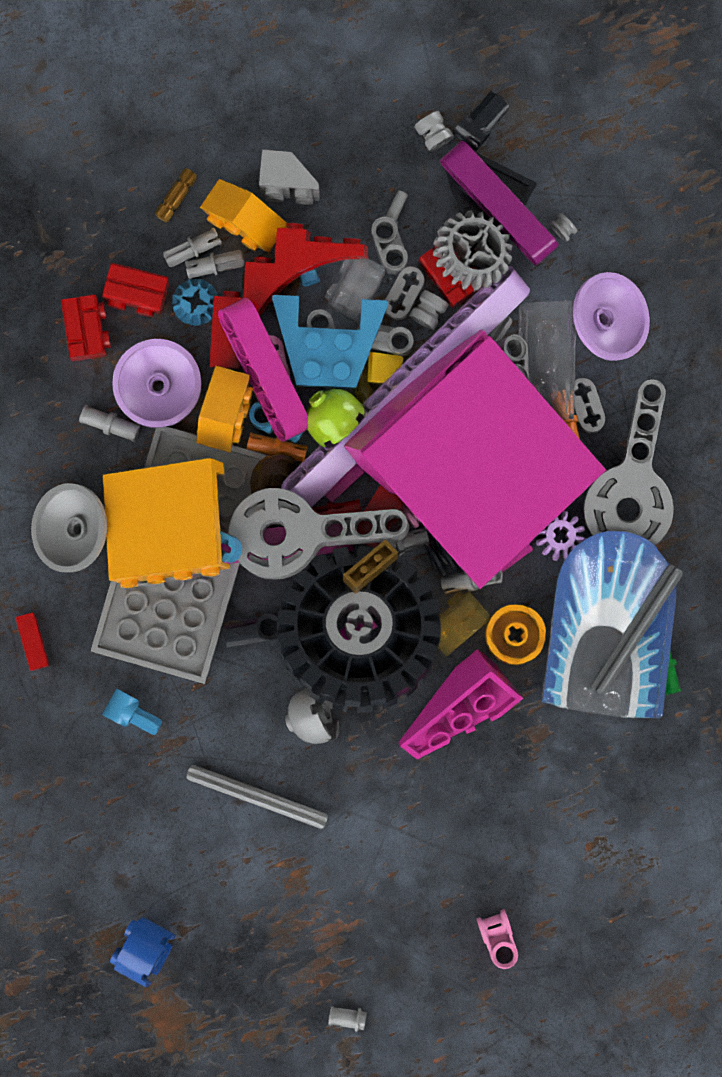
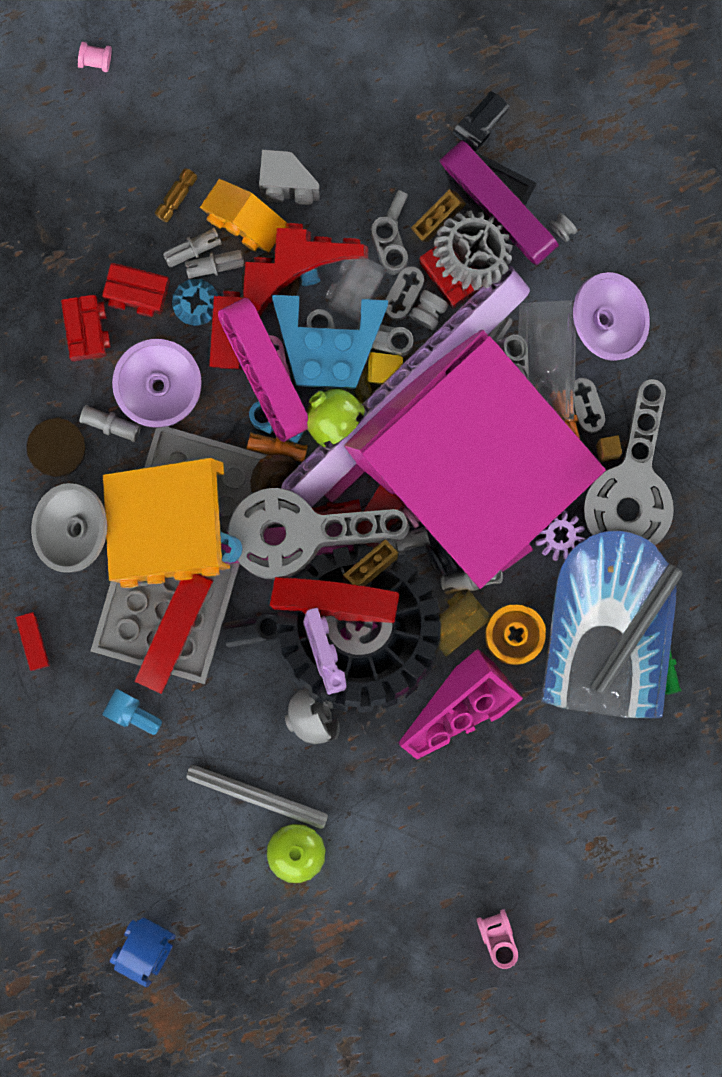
(56, 447): none -> dark brown tile
(94, 56): none -> bright pink bush
(173, 632): none -> red slope
(224, 409): light orange brick -> none
(296, 853): none -> lime cylinder
(324, 654): none -> lavender hinge
(335, 599): none -> red slope
(347, 1018): light grey pin -> none
(434, 131): light grey wheel -> none
(436, 216): none -> pearl gold piece
(608, 449): none -> pearl gold piece

